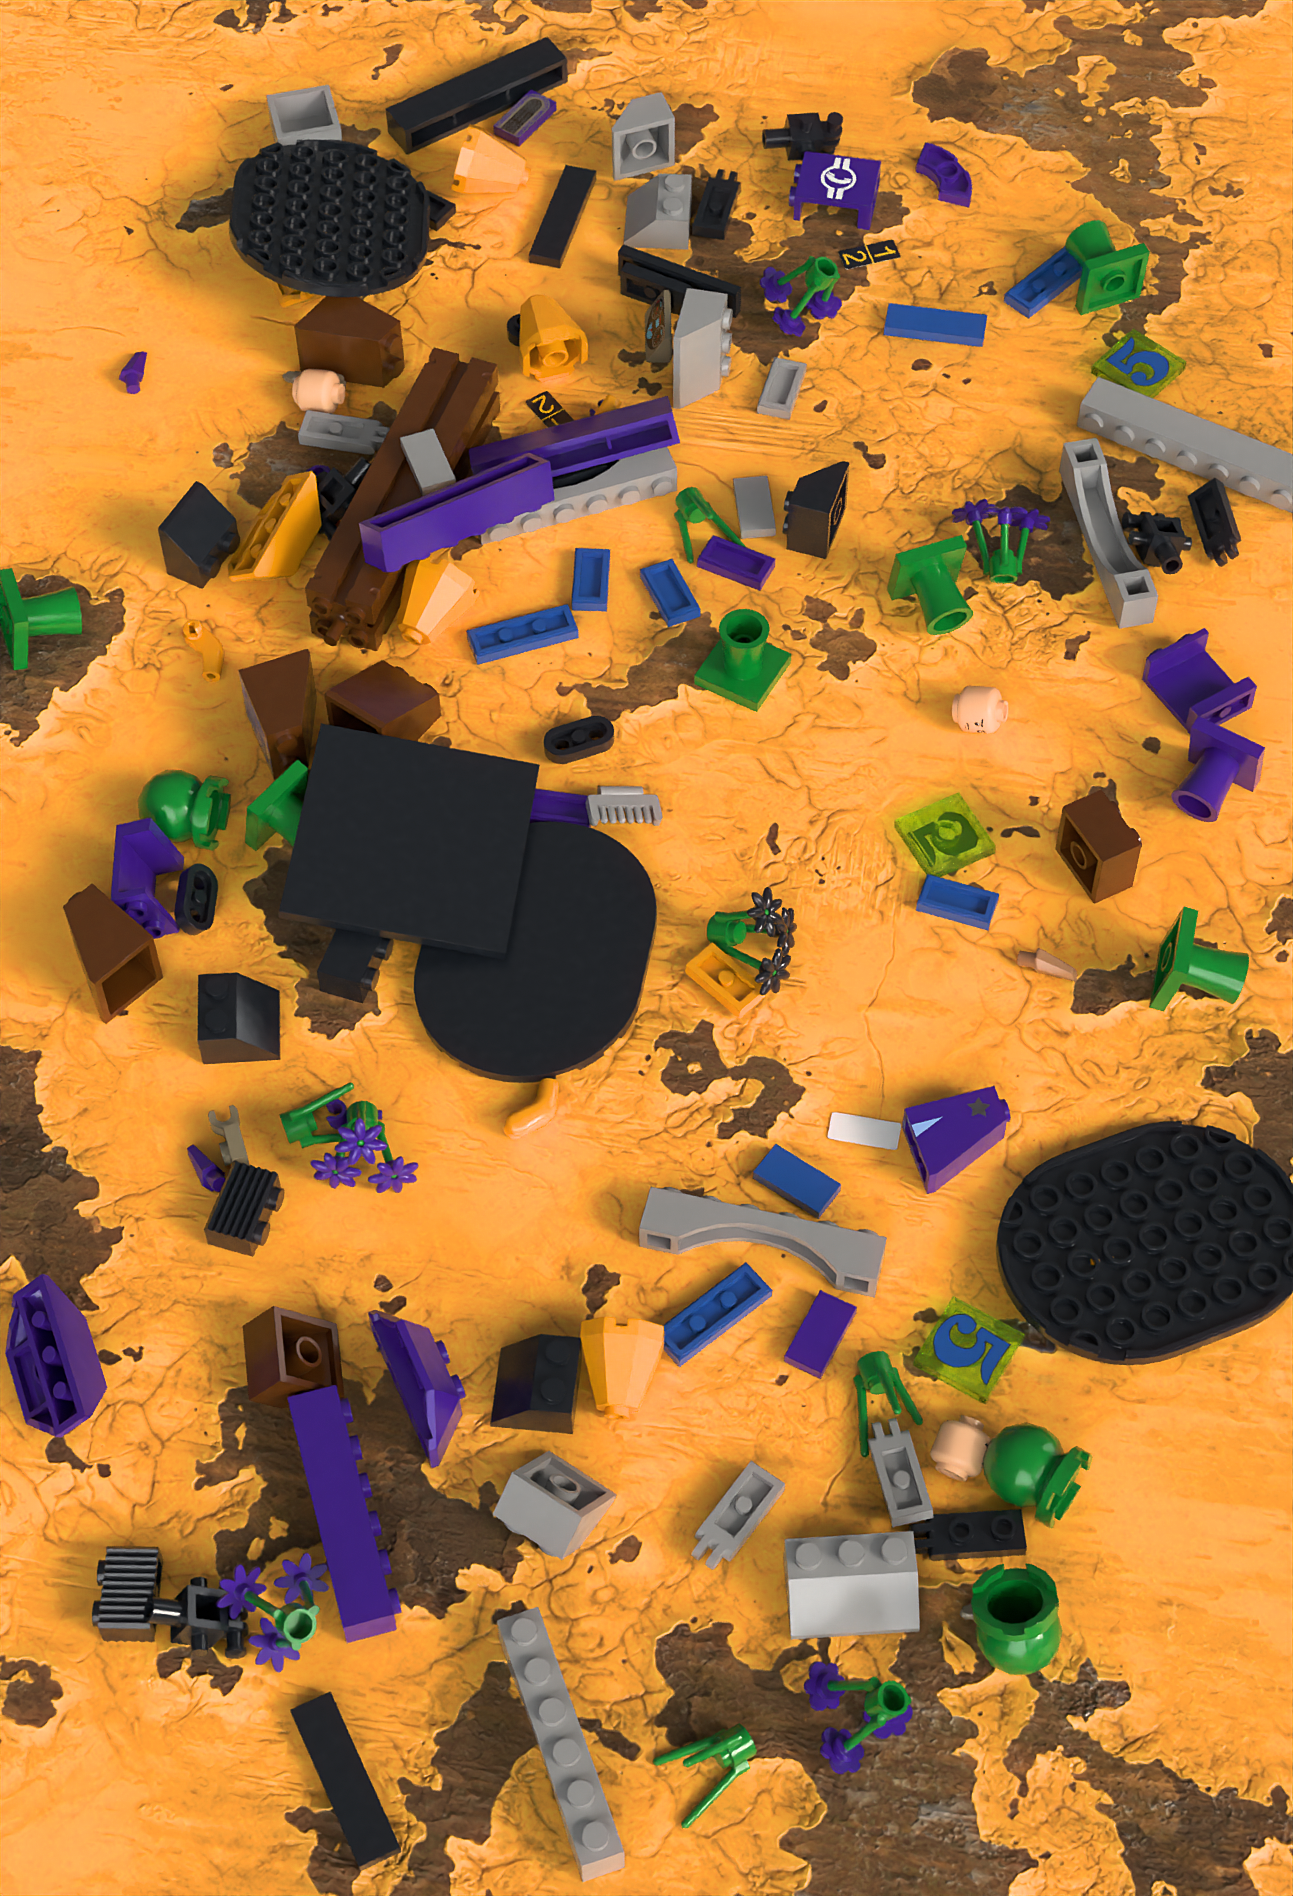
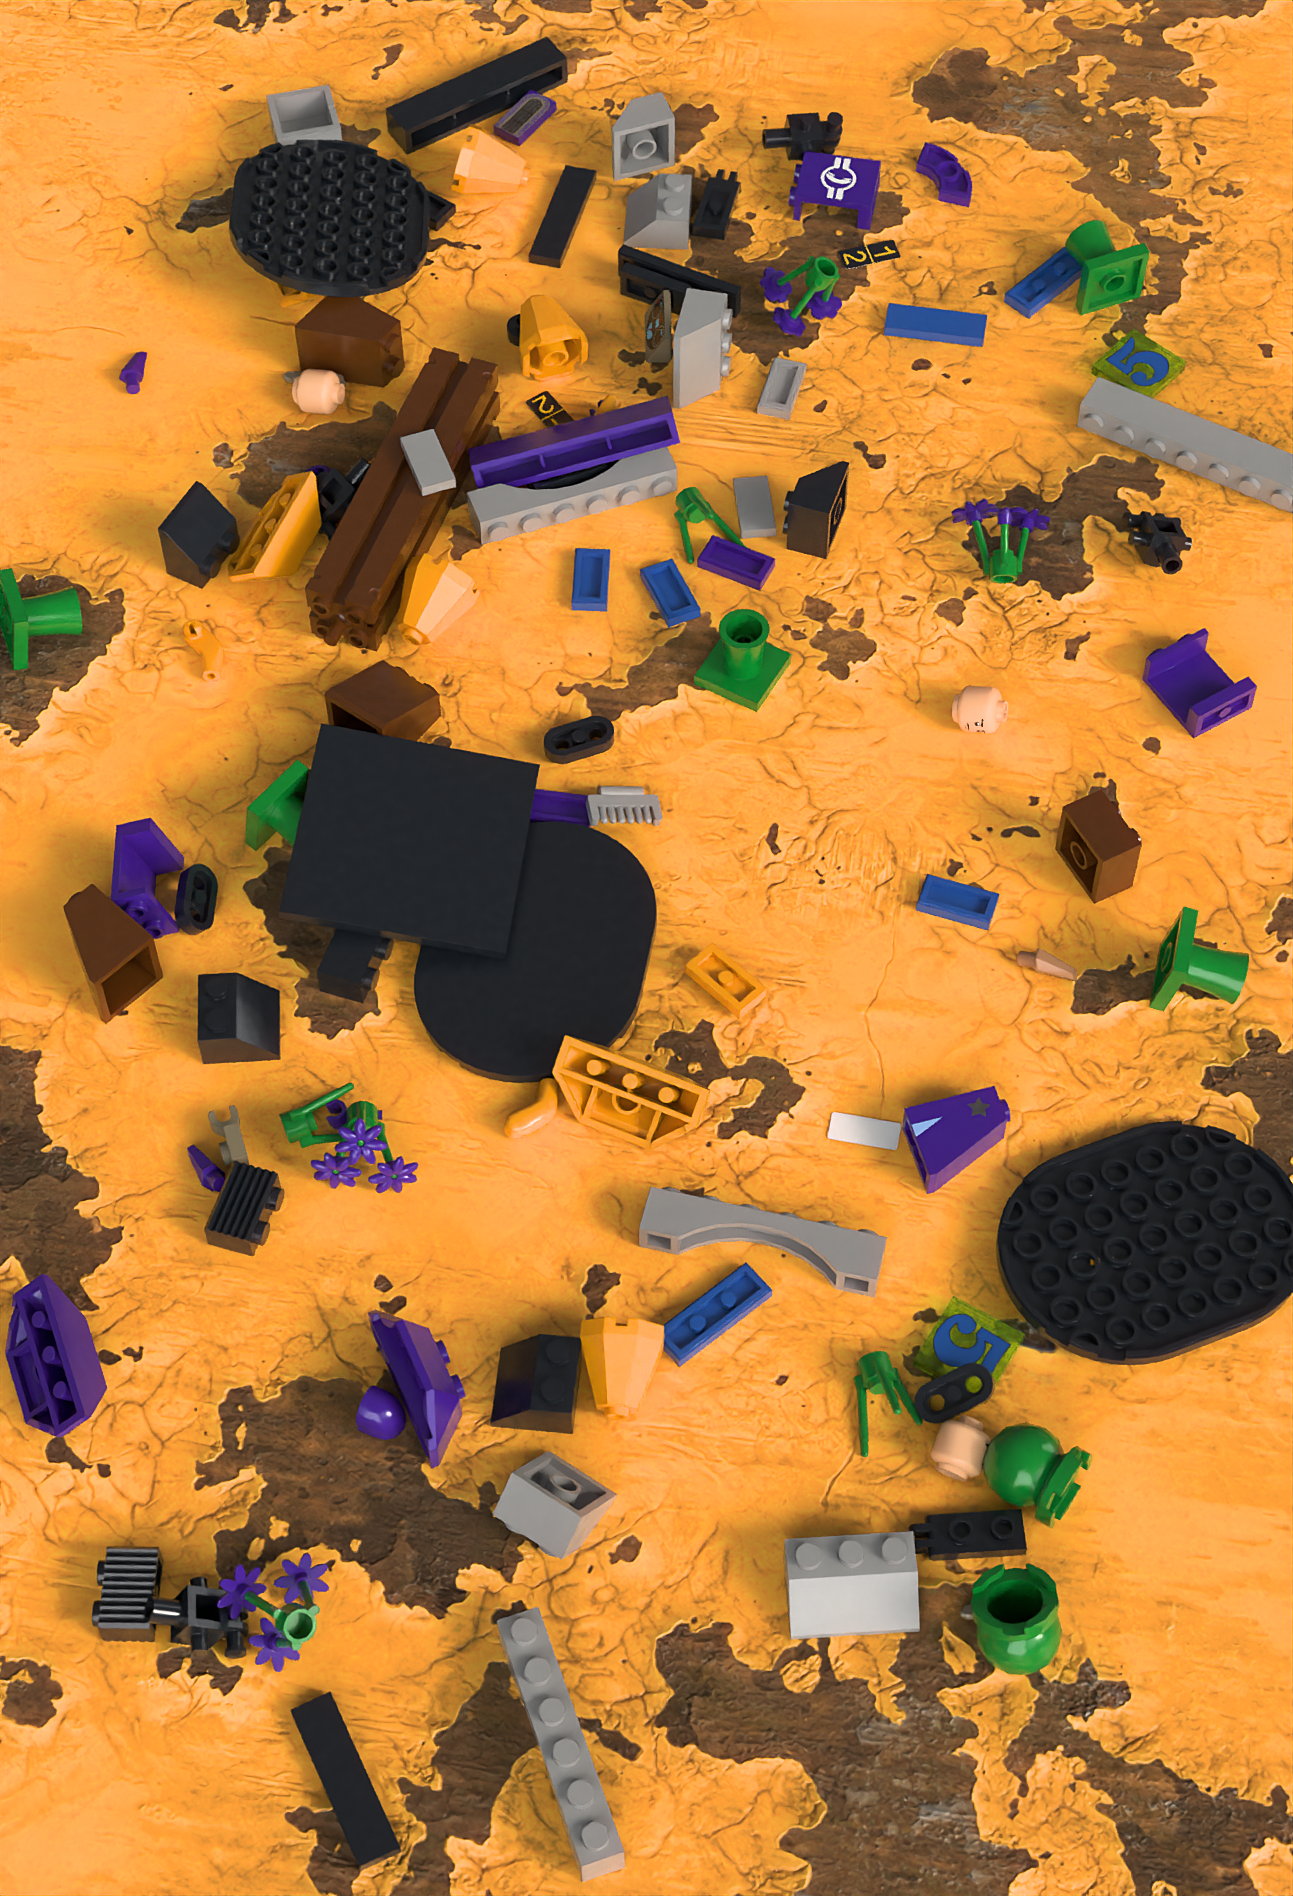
(186, 806): green tile -> none
(281, 708): reddish brown slope -> none
(290, 1356): reddish brown slope -> none
(341, 432): light grey hinge -> none
(342, 1513): dark purple brick -> none
(380, 1414): none -> dark purple piece
(456, 512): dark purple brick -> none
(522, 634): blue tile -> none
(627, 1094): none -> light orange wedge
(728, 931): black plant -> none
(729, 1748): green plant -> none
(737, 1515): light grey hinge -> none
(797, 1181): blue tile -> none
(820, 1334): dark purple tile -> none
(885, 1712): plant -> none
(899, 1475): light grey hinge -> none
(932, 575): green plant -> none
(945, 836): clear neon green tile -> none
(955, 1393): none -> black plate
(1121, 574): light grey arch -> none
(1215, 521): black hinge -> none
(1219, 761): dark purple plant -> none

